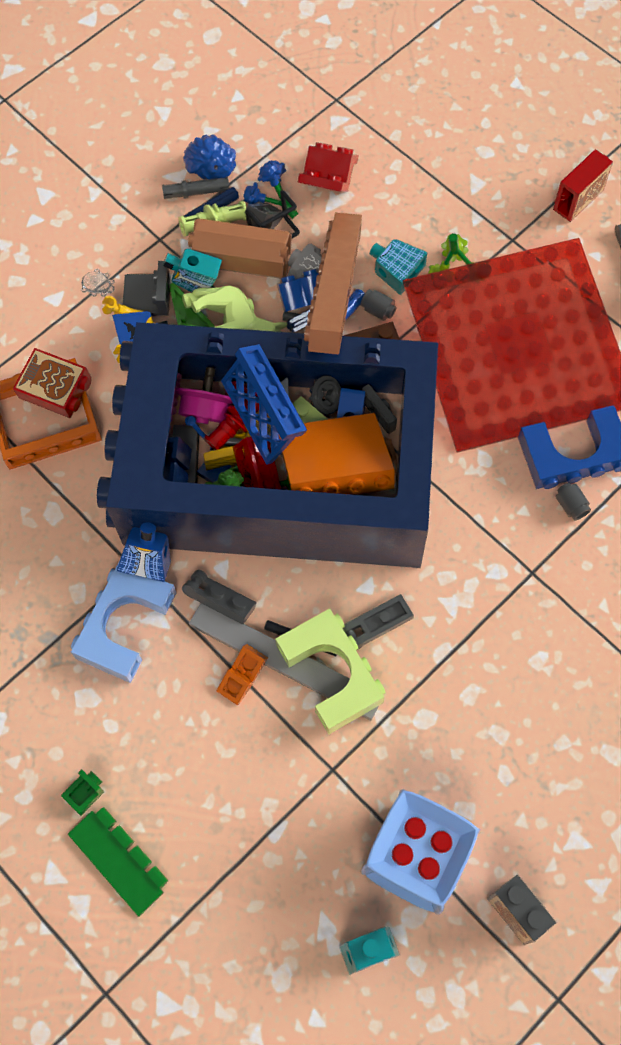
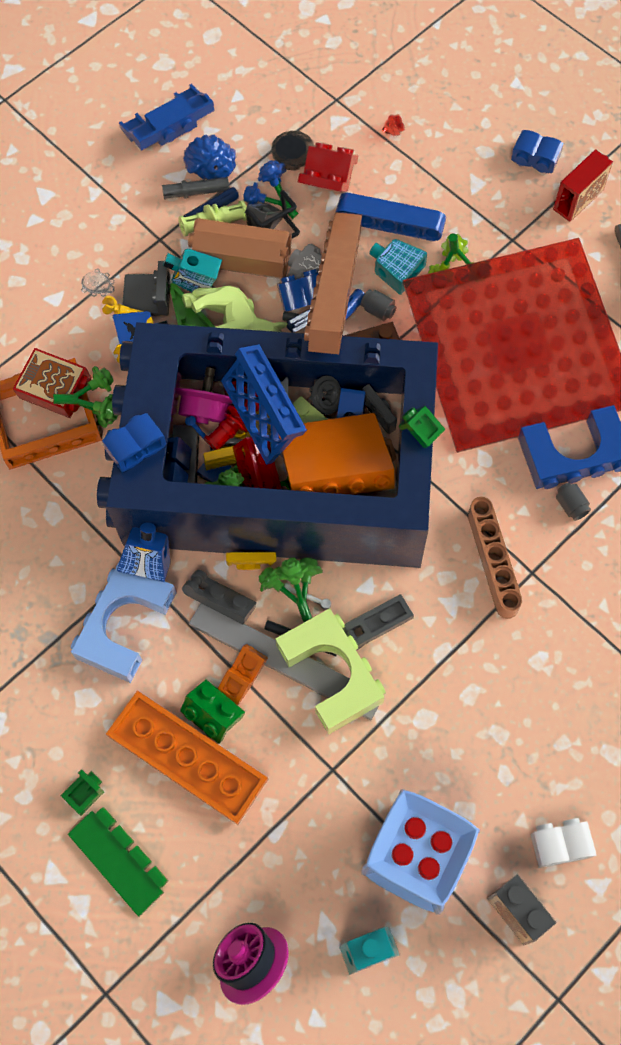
(102, 410): none -> bright green plant
(134, 442): none -> blue brick
(169, 119): none -> blue bracket
(187, 757): none -> orange plate
(211, 710): none -> green bracket
(250, 560): none -> yellow tile
(250, 962): none -> dark pink piece
(291, 149): none -> tile
(292, 571): none -> bright green plant
(325, 603): none -> white hinge
(393, 125): none -> clear red plate
(394, 216): none -> blue beam
(422, 425): none -> green bracket
(493, 568): none -> nougat beam
(537, 151): none -> blue brick
(563, 843): none -> white brick

